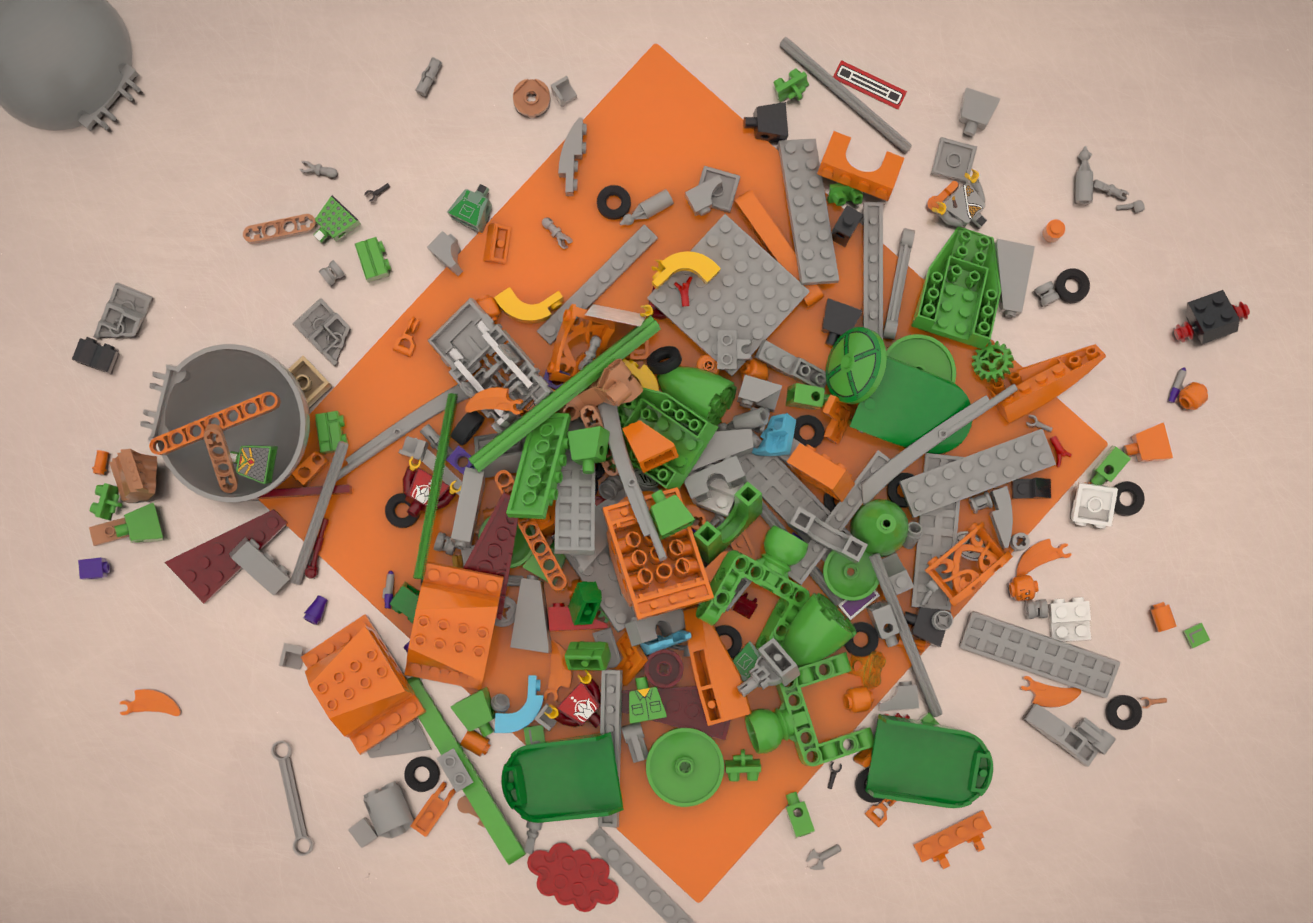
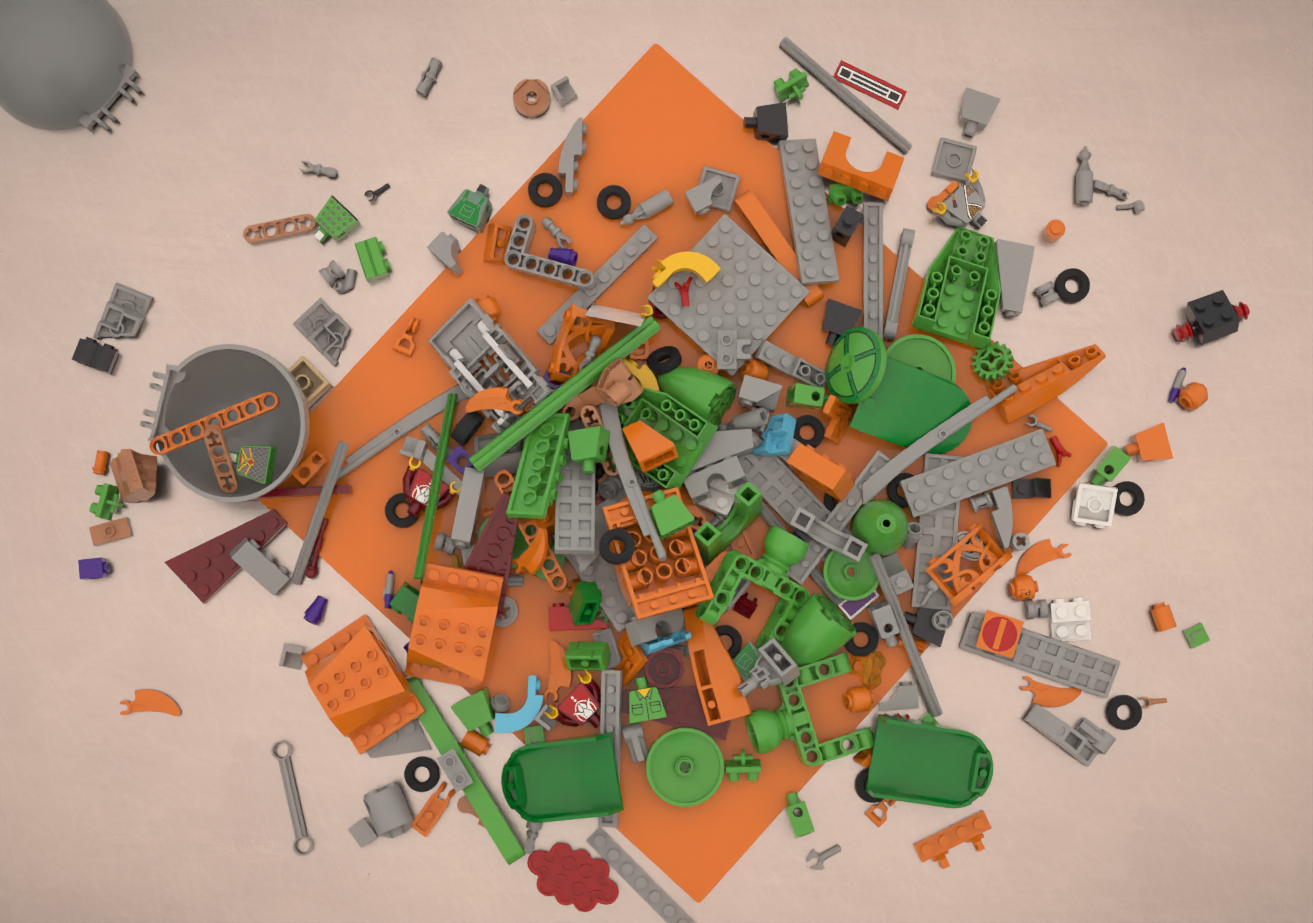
(141, 525): bright green torso -> none
(330, 431): bright green brick -> none
(347, 283): none -> light grey arm
(525, 312): yellow arch -> none
(531, 617): light grey slope -> none
(535, 554): none -> orange piece
(542, 178): none -> black tyre
(542, 263): none -> light grey beam
(565, 256): none -> dark purple cone
(616, 534): none -> black tyre
(833, 775): black hand -> none
(999, 634): none -> piece

